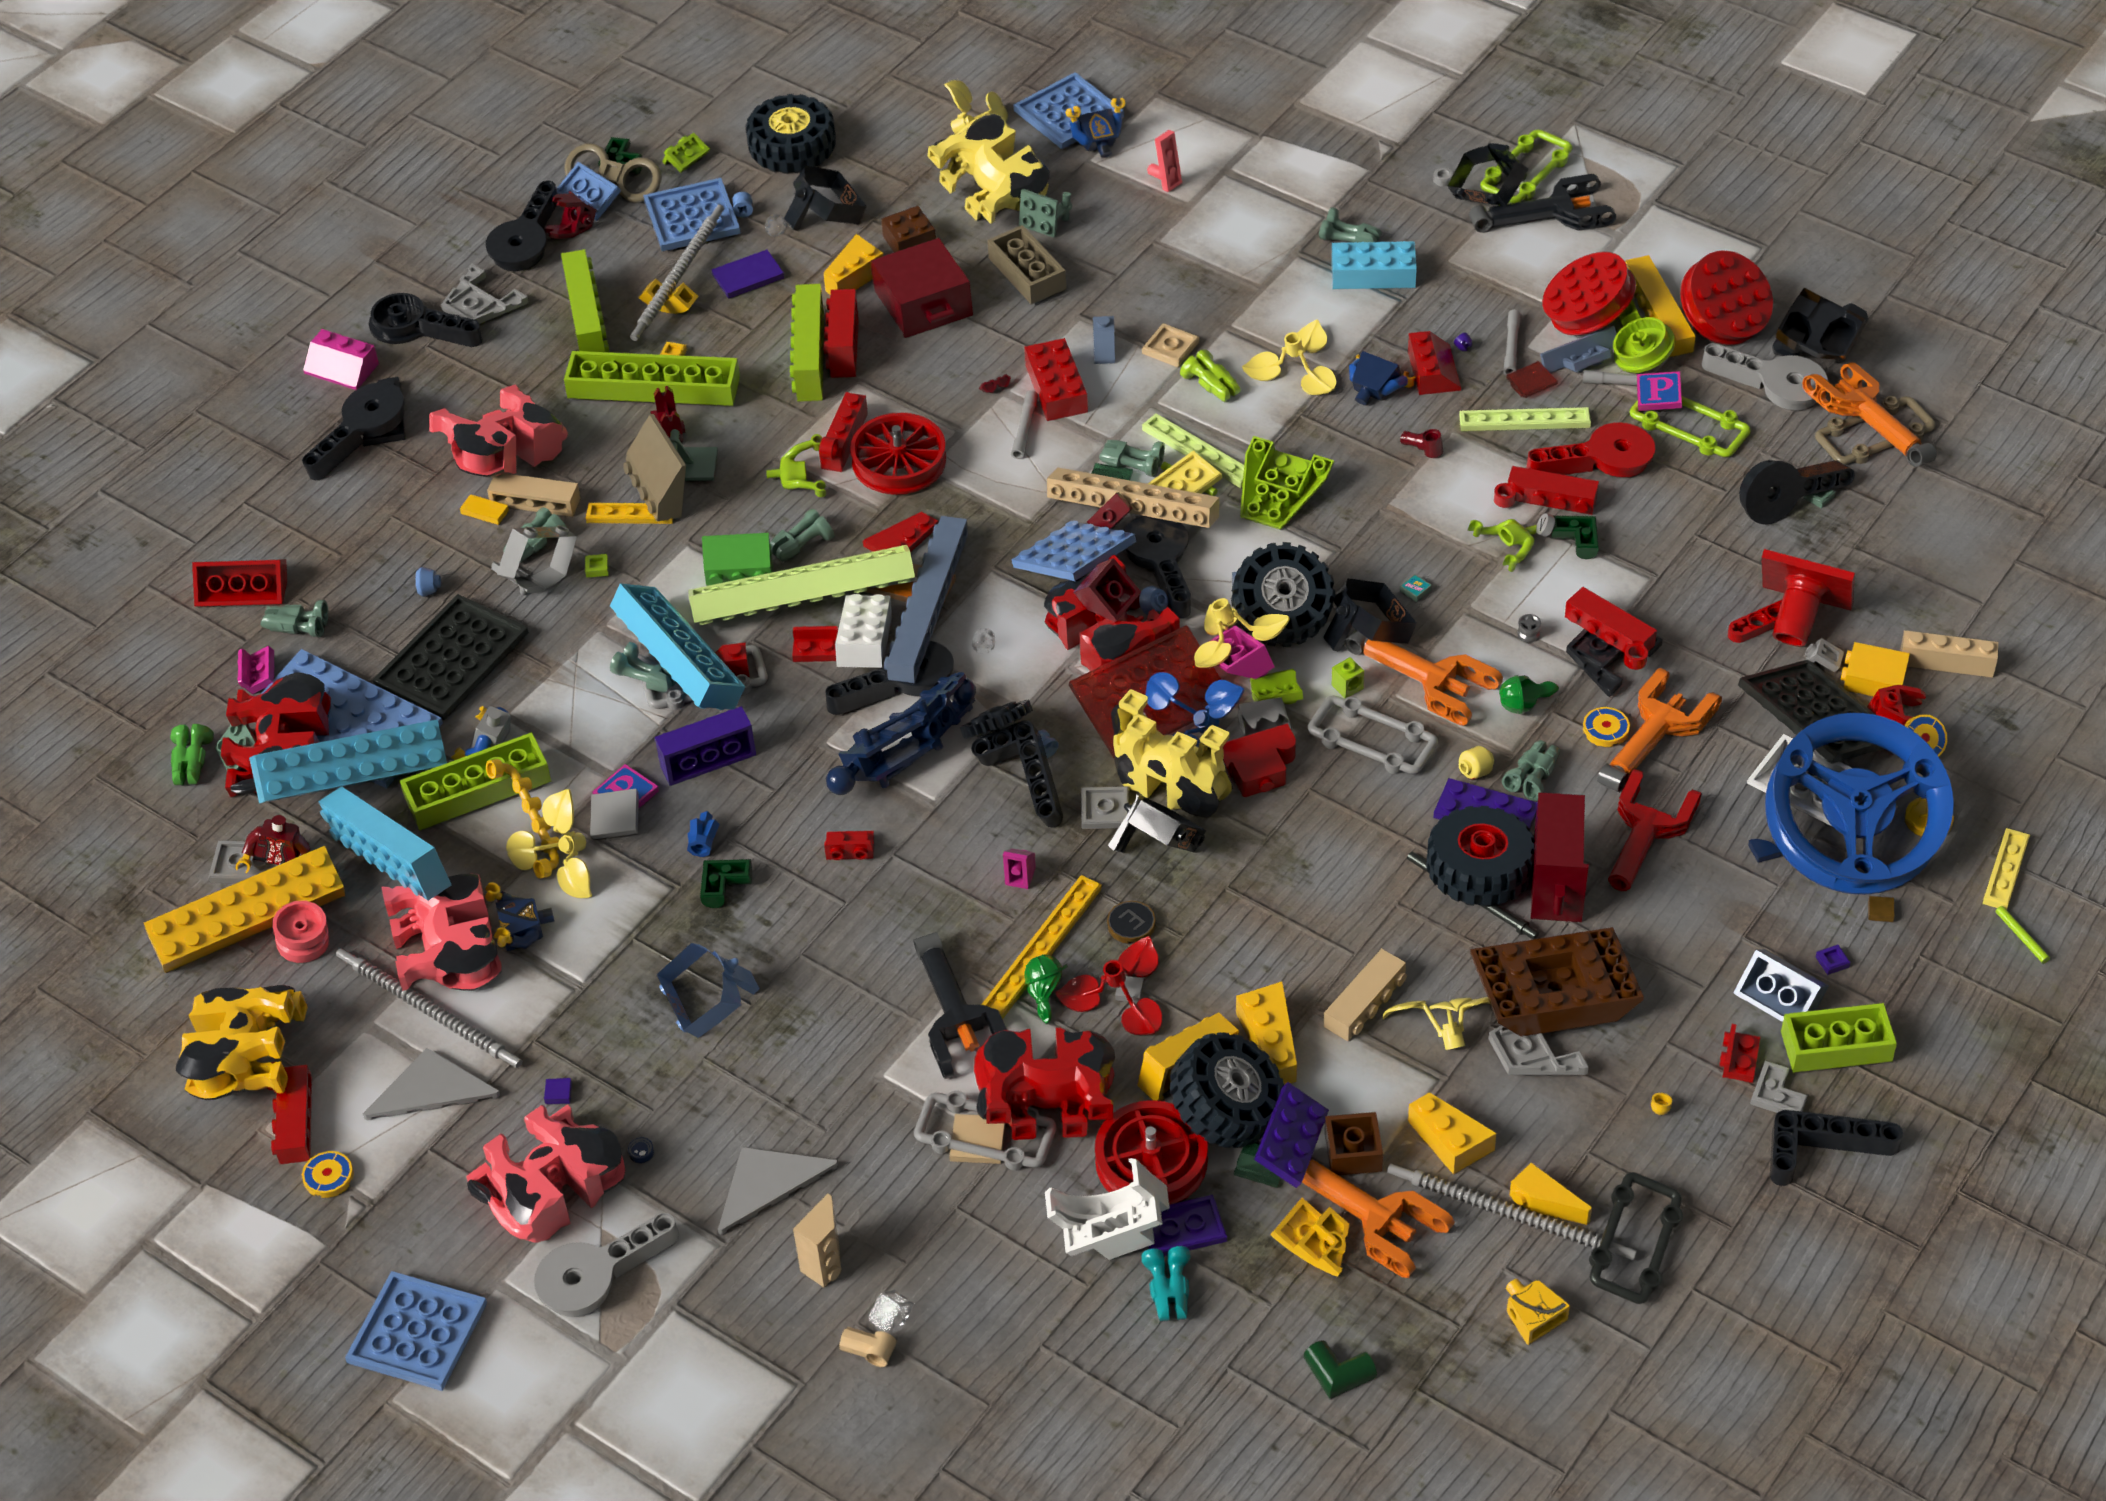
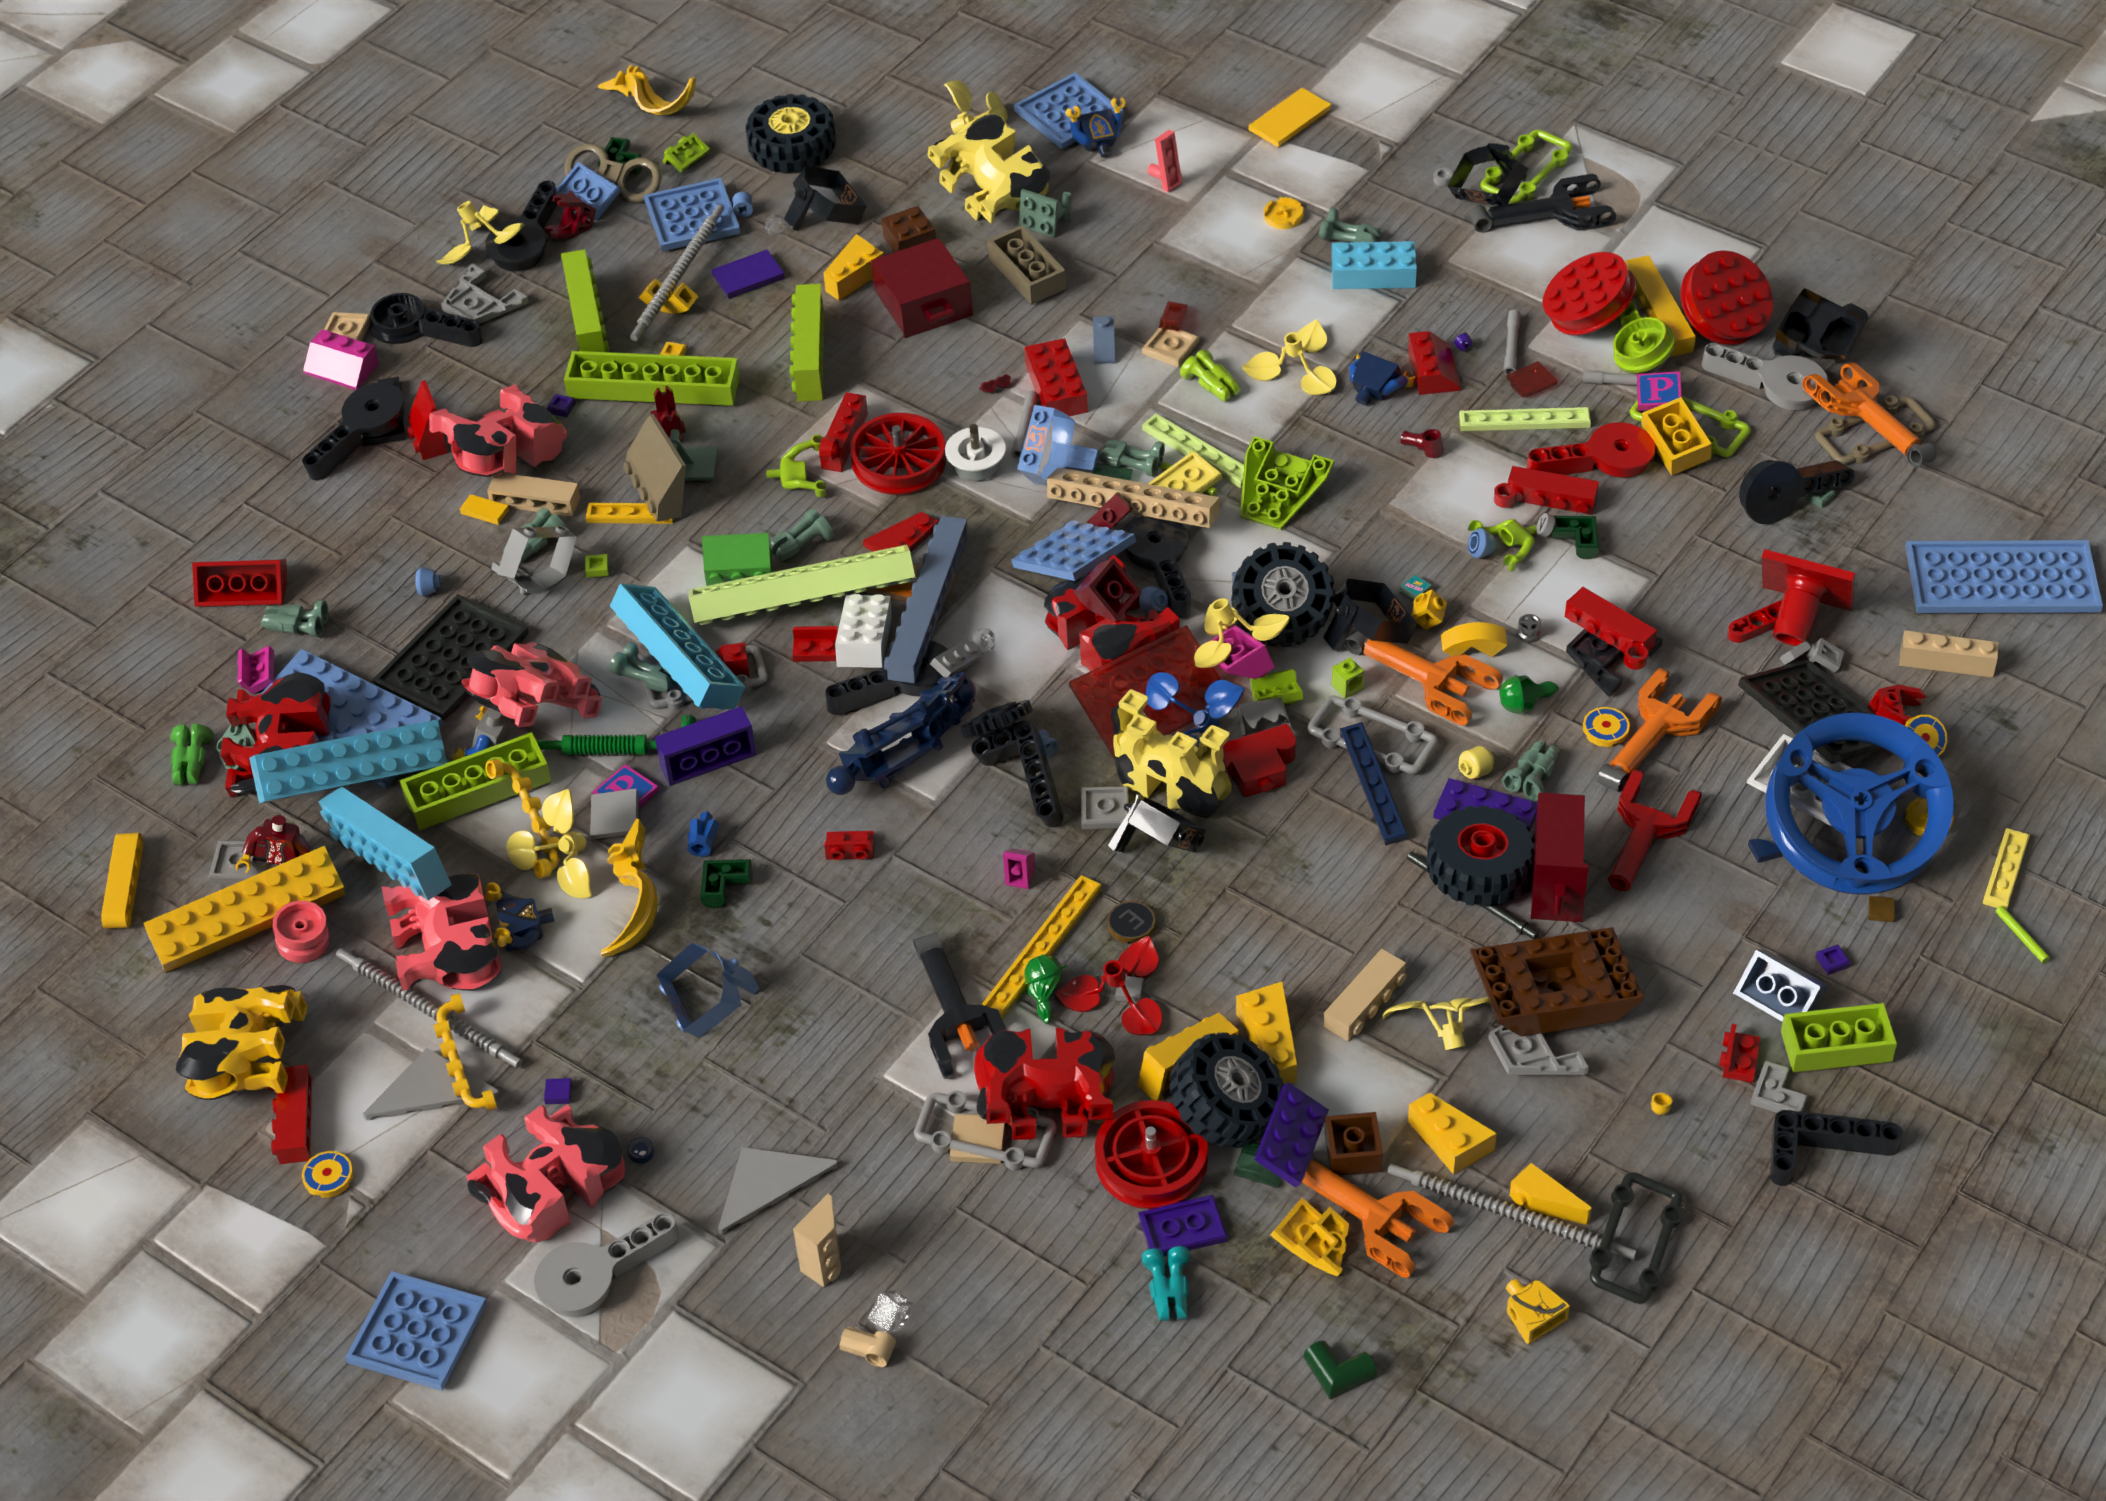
(122, 880): none -> yellow beam
(349, 324): none -> tan tile
(425, 442): none -> red slope
(455, 1067): none -> yellow bar
(475, 220): none -> light yellow plant
(528, 677): none -> coral animal
(561, 405): none -> dark purple tile
(605, 744): none -> green piece
(628, 868): none -> yellow piece
(637, 83): none -> yellow piece
(841, 333): red brick -> none
(957, 658): none -> light grey plate
(975, 452): none -> white piece
(1062, 453): none -> medium blue piece
(1111, 1221): white piece -> none
(1173, 316): none -> clear red tile
(1283, 213): none -> yellow tile
(1290, 117): none -> yellow tile
(1373, 783): none -> dark blue tile
(1428, 609): none -> yellow brick
(1480, 635): none -> yellow brick
(1481, 543): none -> medium blue cone
(1581, 352): sand blue bracket -> none
(1677, 436): none -> yellow brick
(1795, 652): none -> light grey tile
(1873, 668): yellow brick -> none
(2003, 576): none -> medium blue plate

